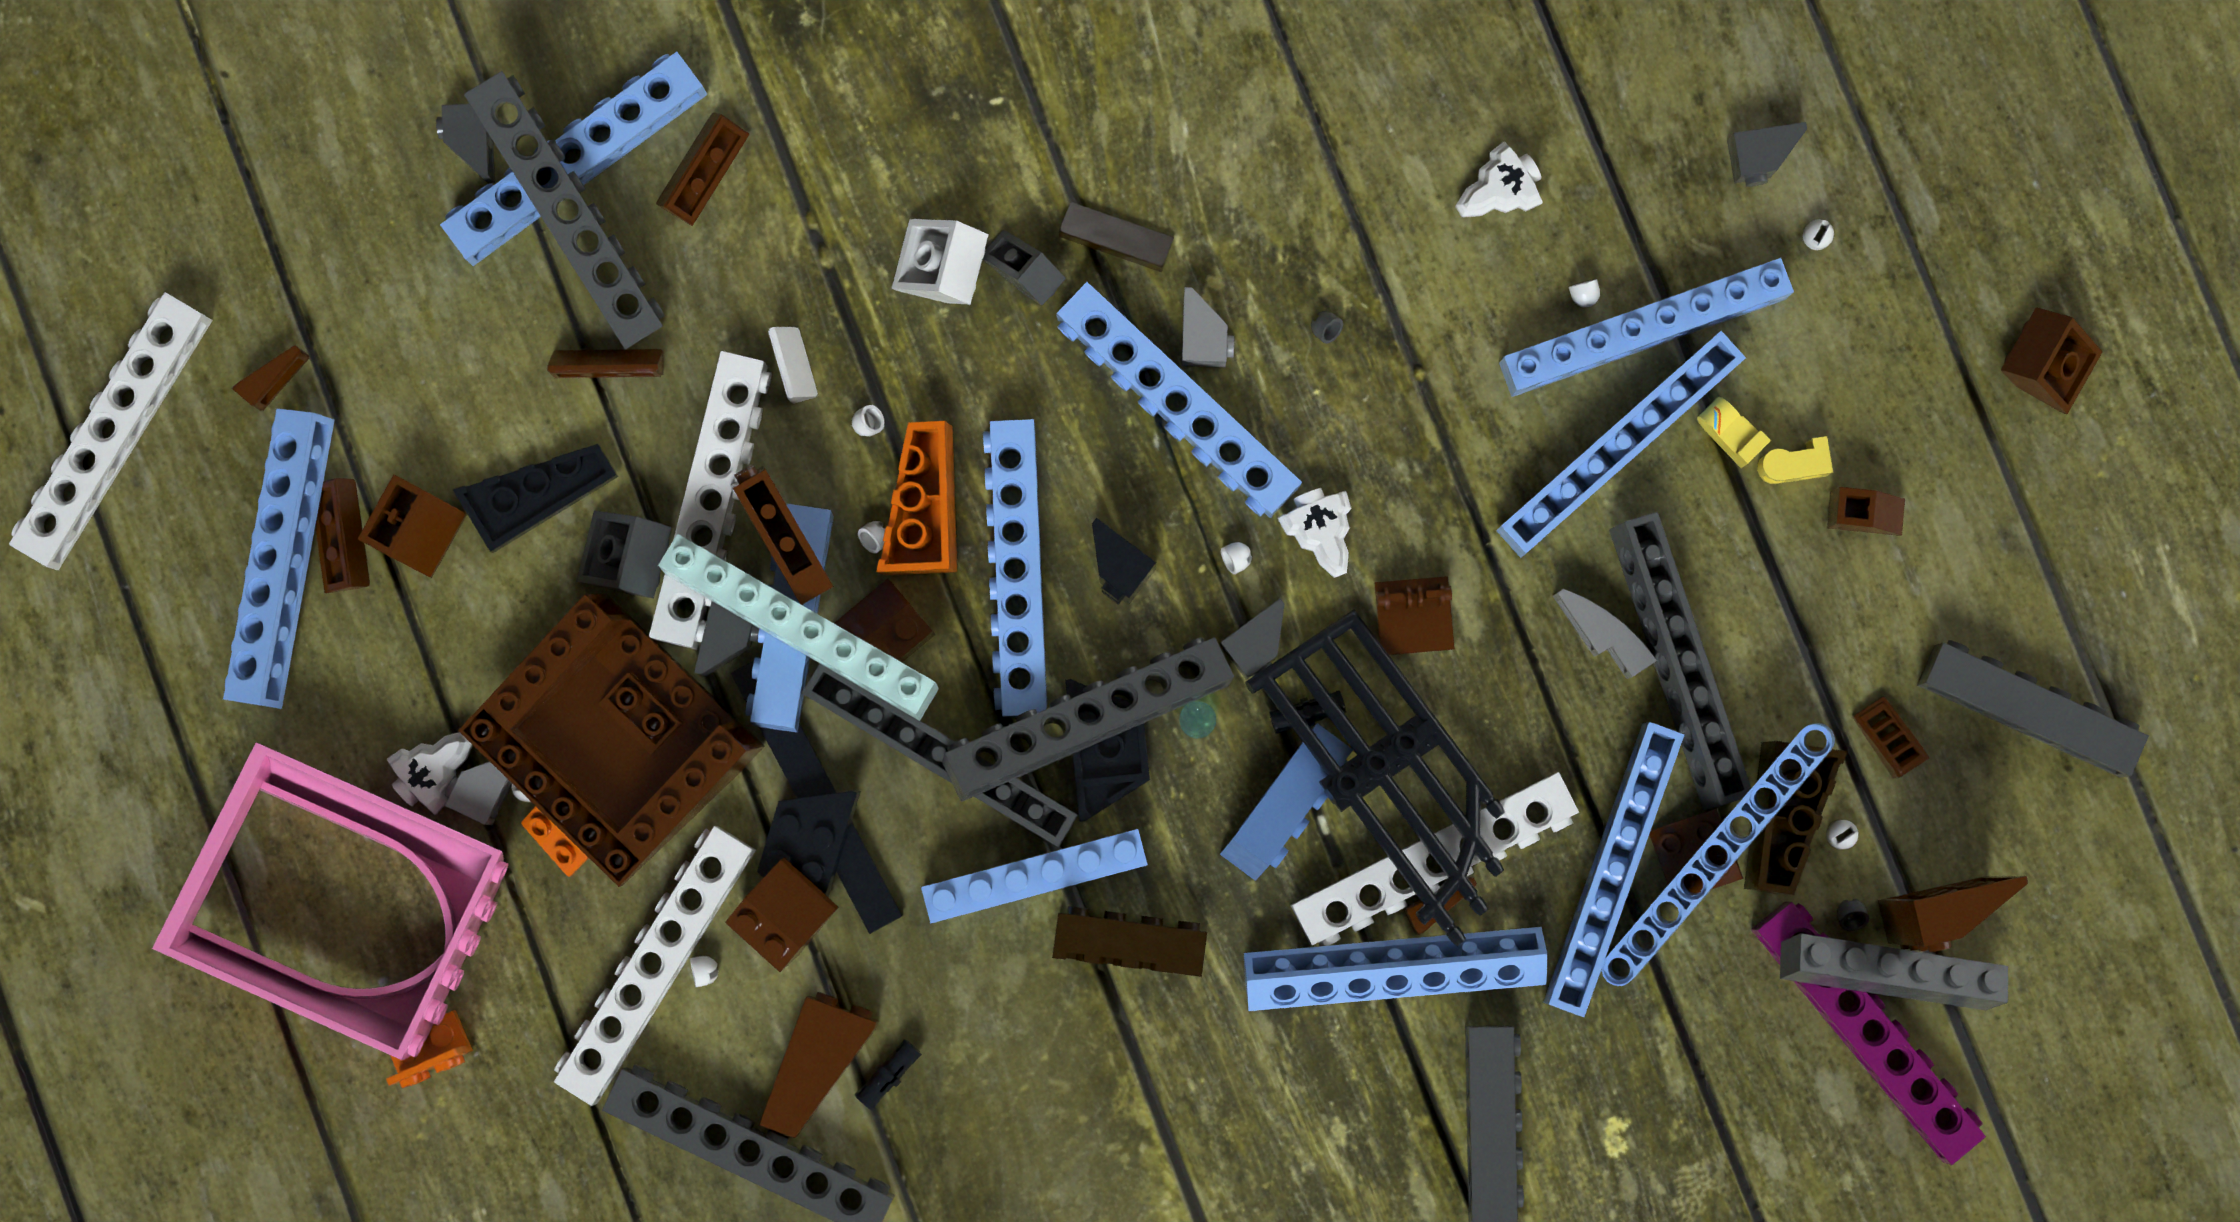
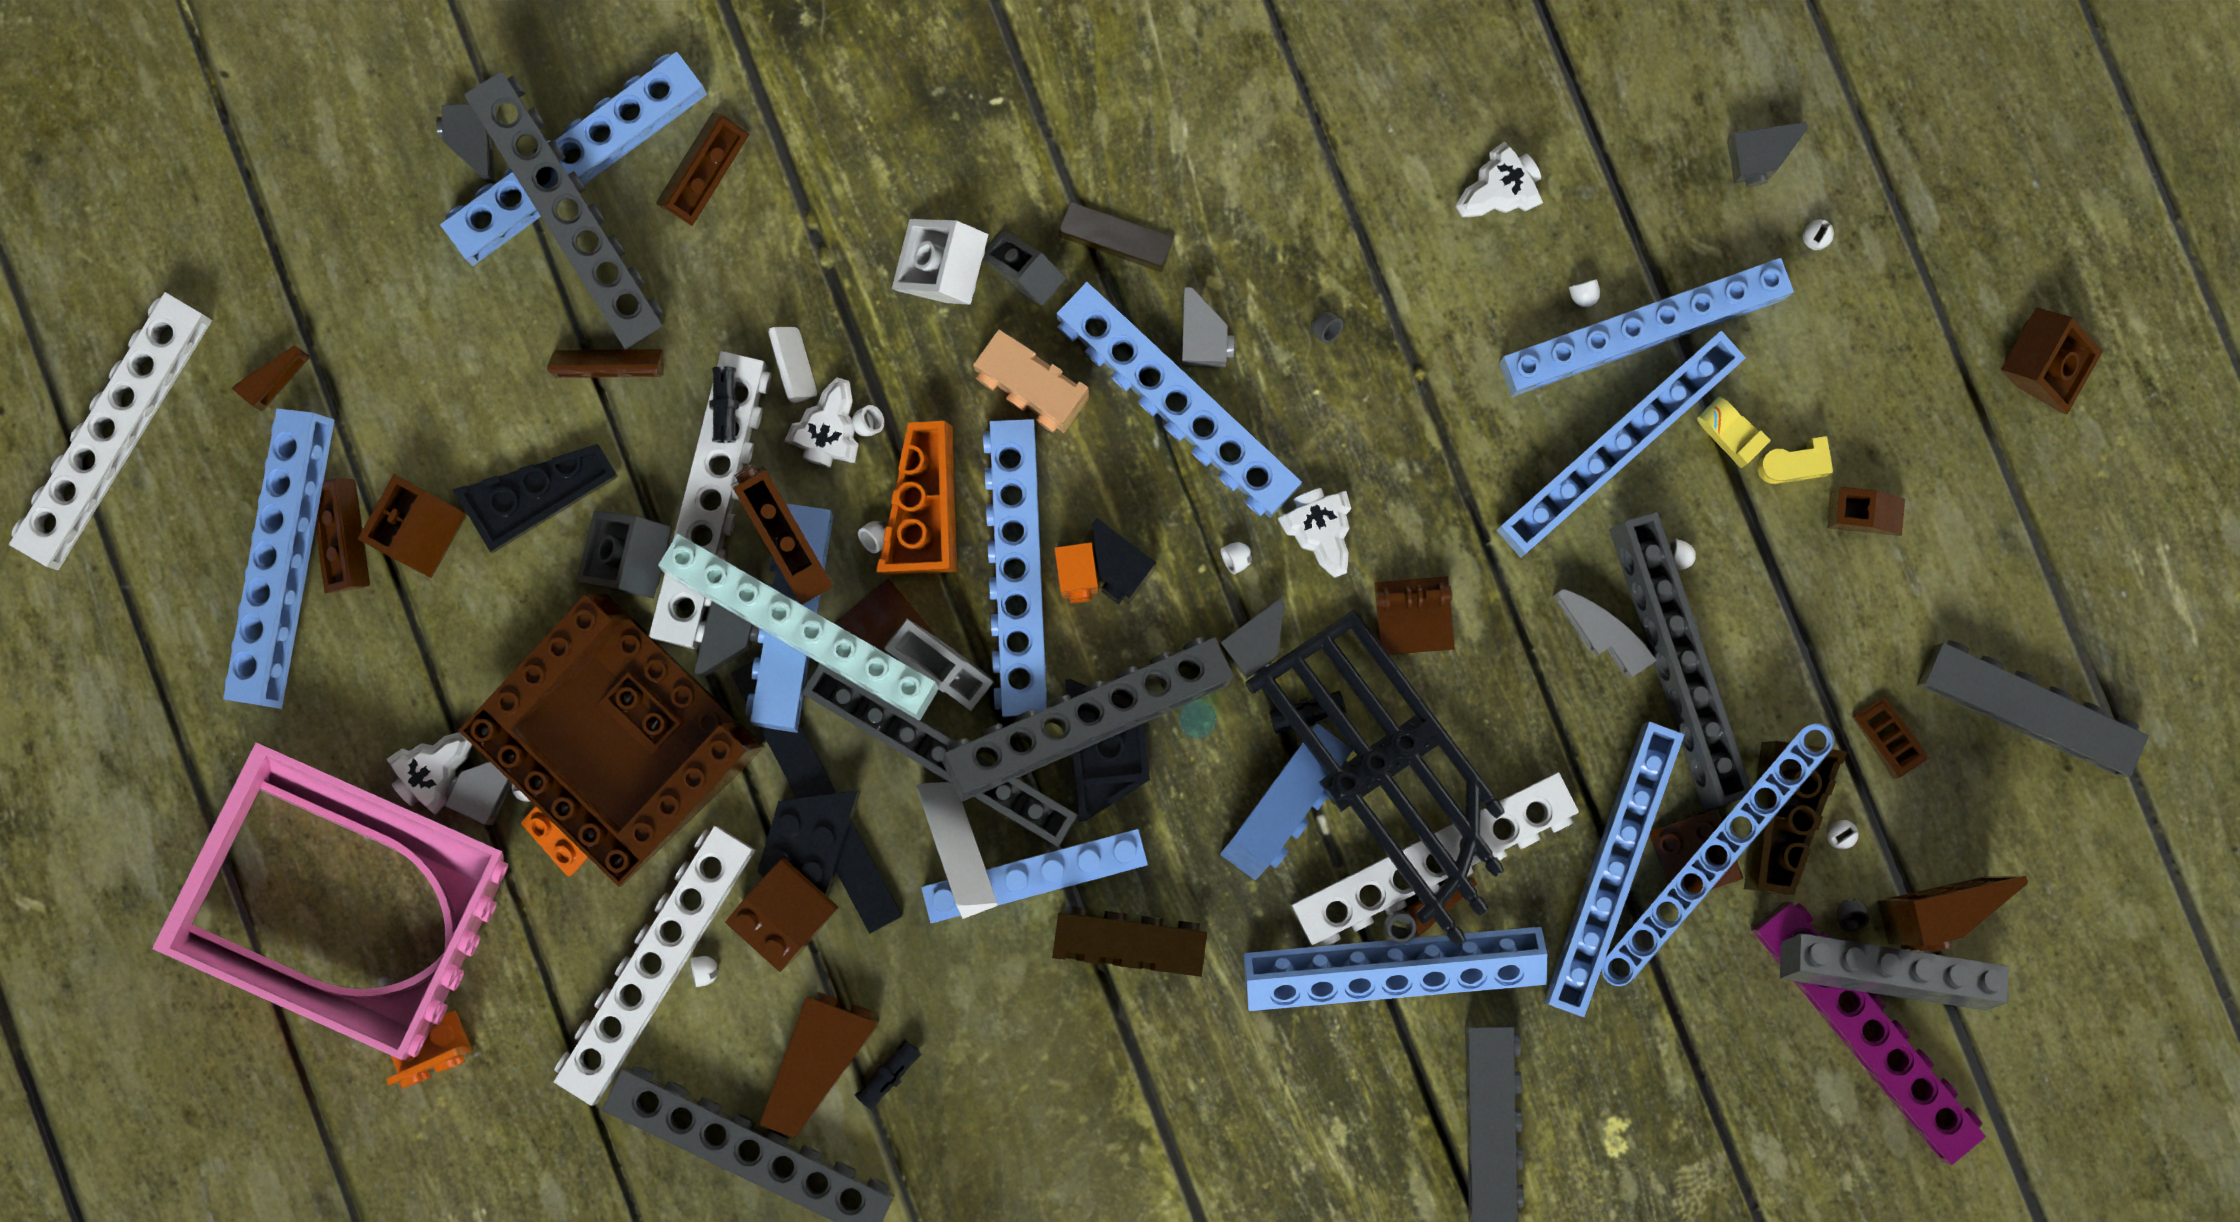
(724, 404): none -> black pin
(827, 429): none -> white rock
(940, 663): none -> light grey slope
(957, 848): none -> white slope
(1030, 382): none -> light nougat wedge
(1076, 572): none -> orange brick
(1398, 933): none -> dark grey hinge
(1683, 554): none -> white hinge

